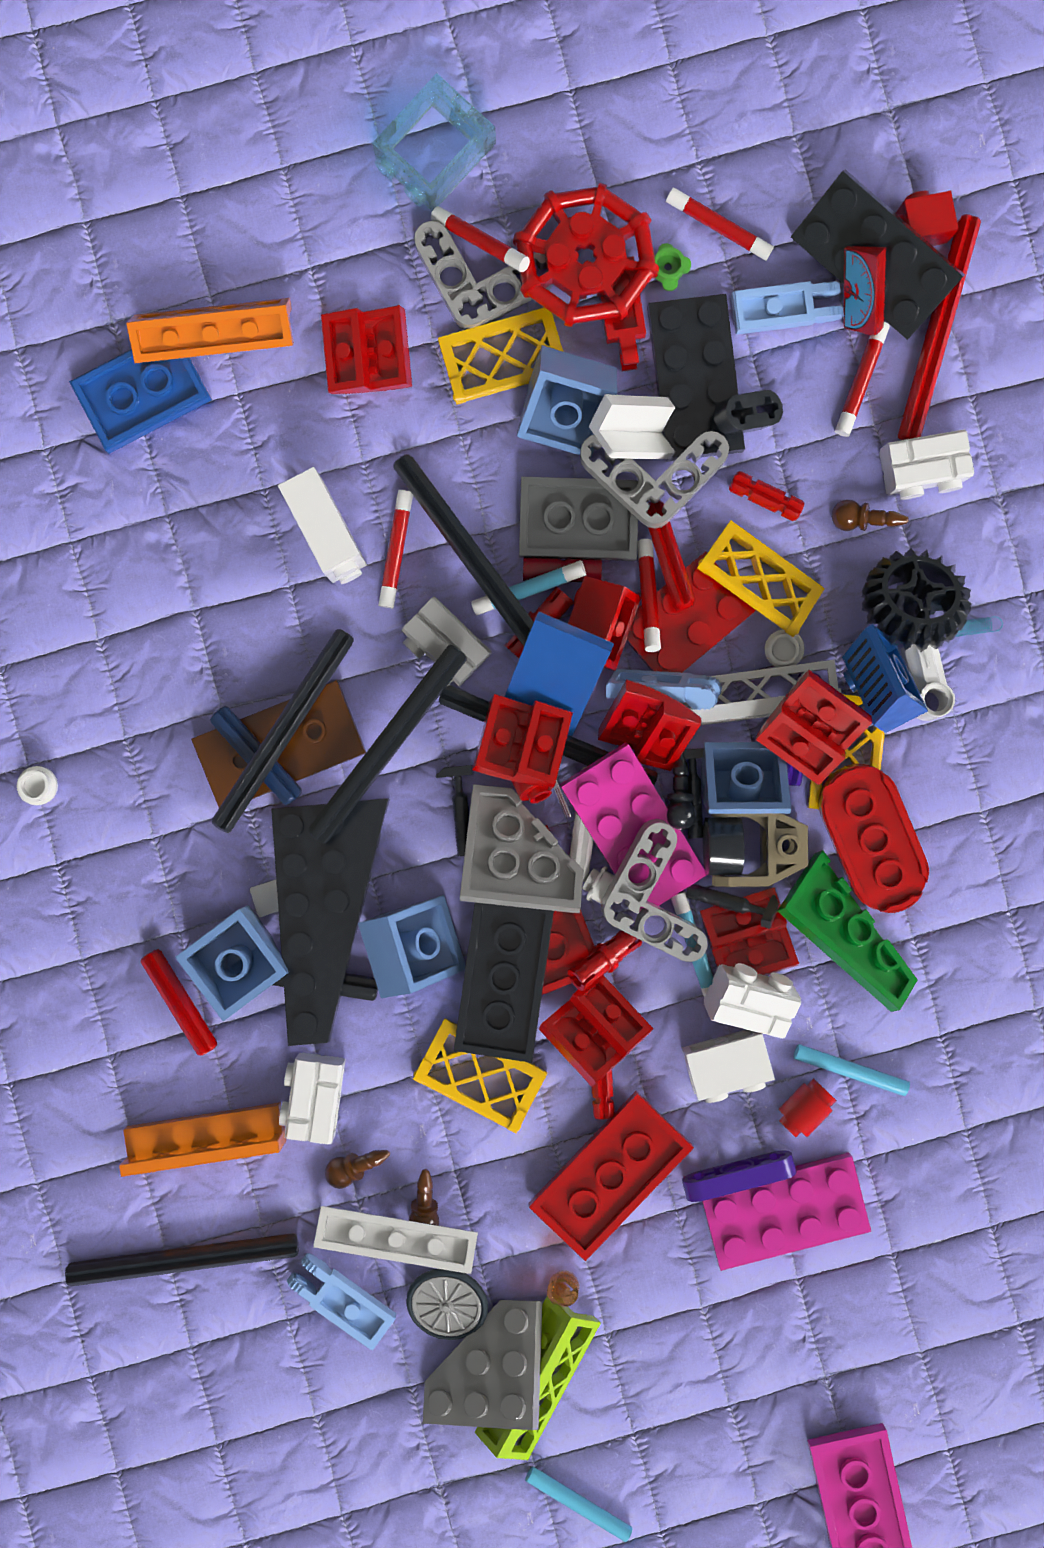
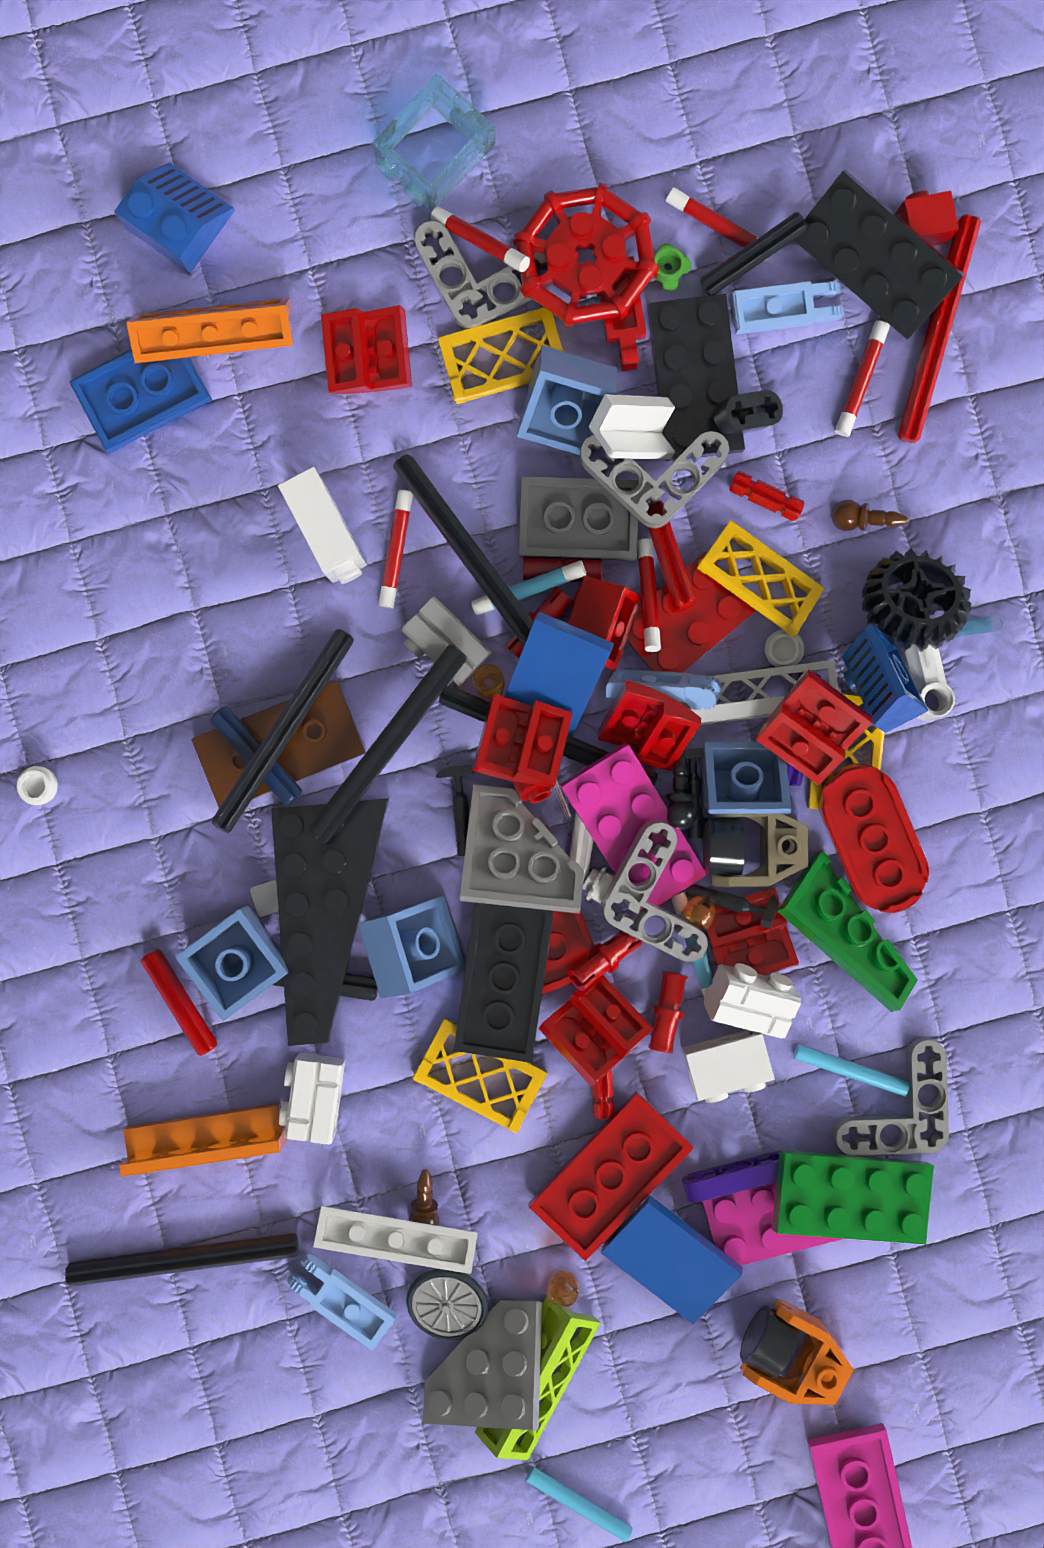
(173, 215): none -> blue slope
(344, 1170): reddish brown bar -> none
(495, 675): none -> clear orange hinge
(667, 1012): none -> red pin
(671, 1260): none -> blue tile
(699, 914): none -> clear orange hinge
(754, 254): none -> black axle
(767, 1348): none -> orange piece
(806, 1108): red brick -> none
(852, 1197): none -> green plate
(864, 289): slope -> none
(909, 1124): none -> light grey beam
(926, 463): white brick -> none

